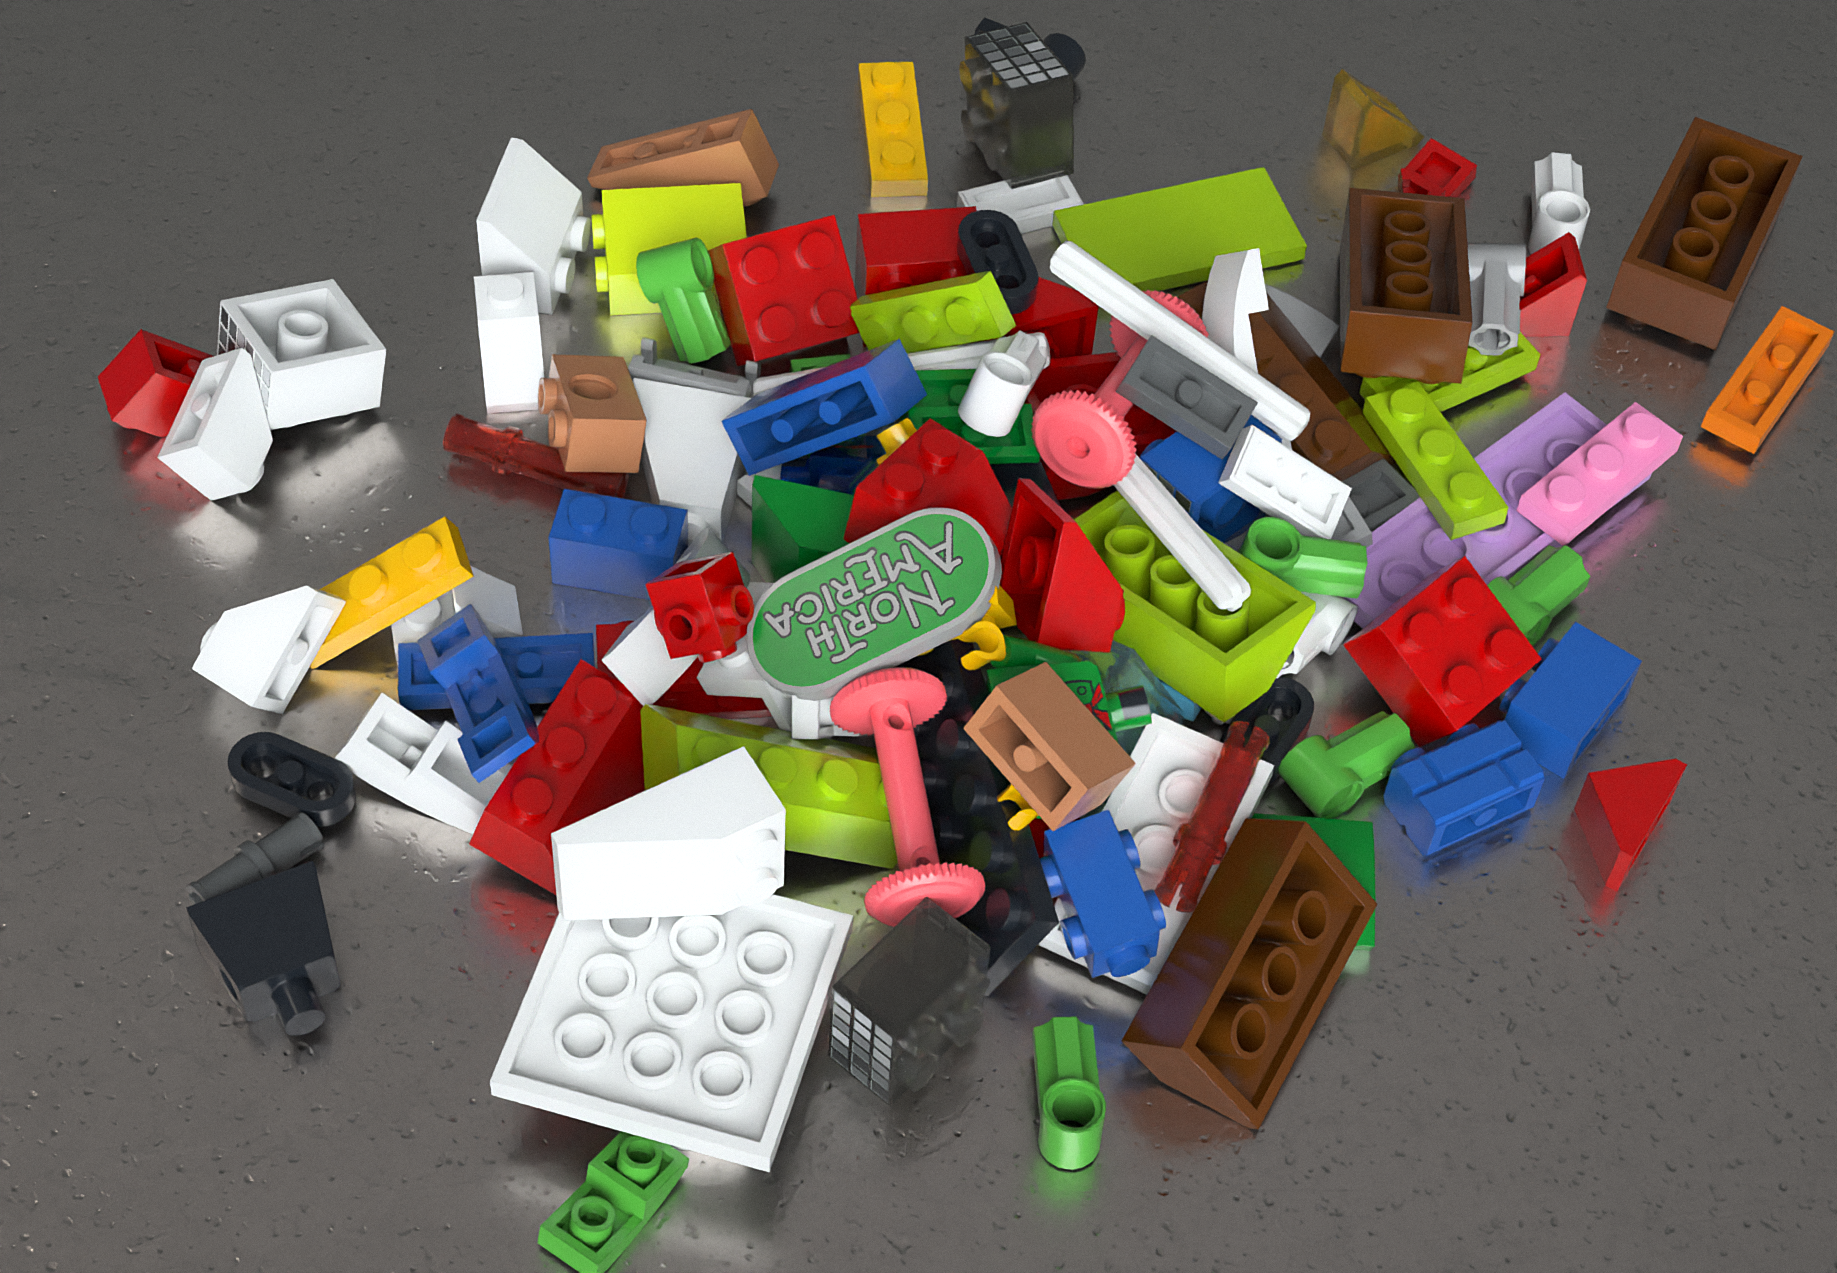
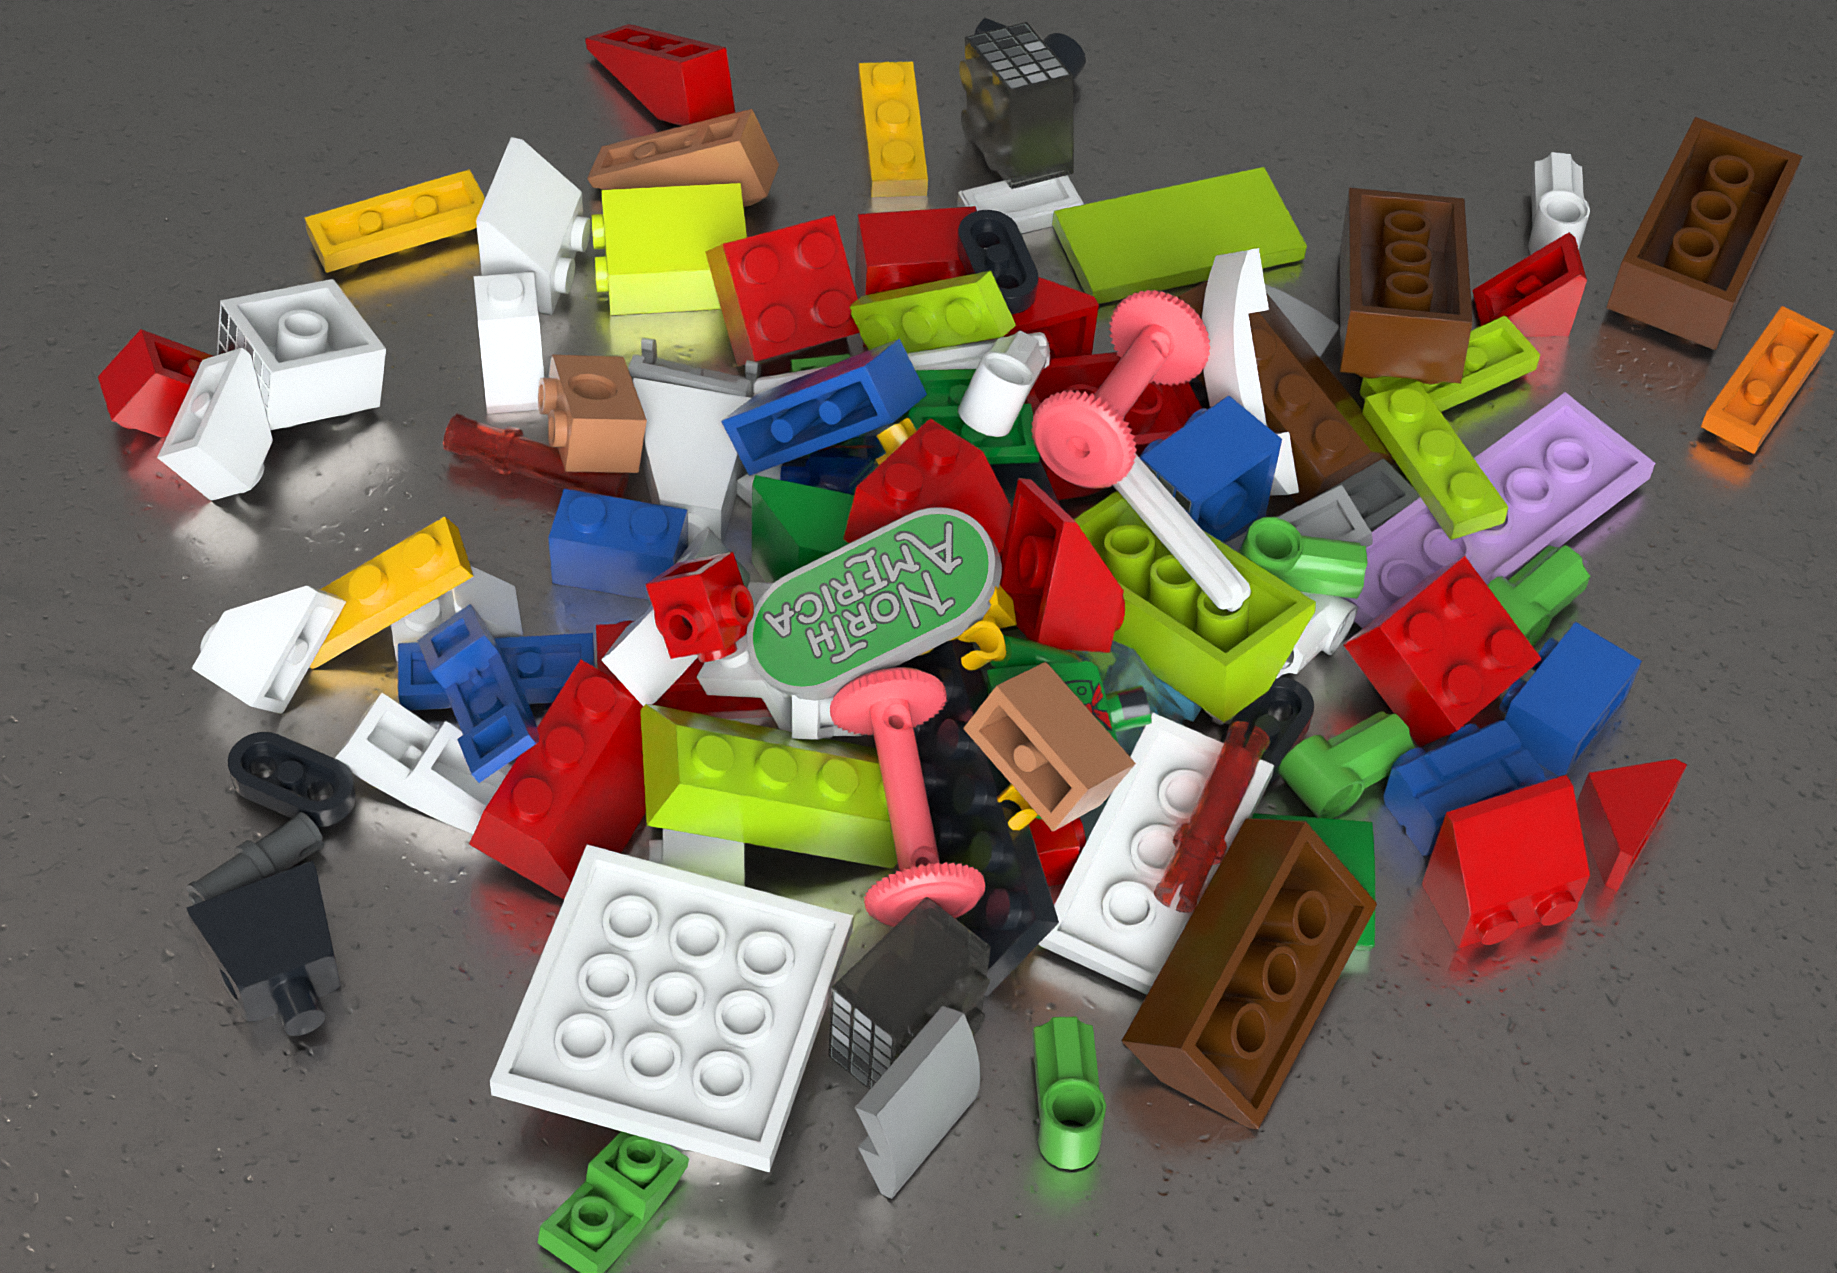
(395, 220): none -> yellow plate
(668, 73): none -> red slope
(676, 848): white slope -> none
(681, 283): bright green piece -> none
(919, 1099): none -> light grey slope
(1105, 905): blue brick -> none
(1150, 318): white axle -> none
(1186, 397): dark grey plate -> none
(1284, 484): white plate -> none
(1365, 123): clear yellow slope -> none
(1437, 172): red slope -> none
(1496, 289): light grey piece -> none
(1508, 863): none -> slope
(1599, 473): bright pink plate -> none

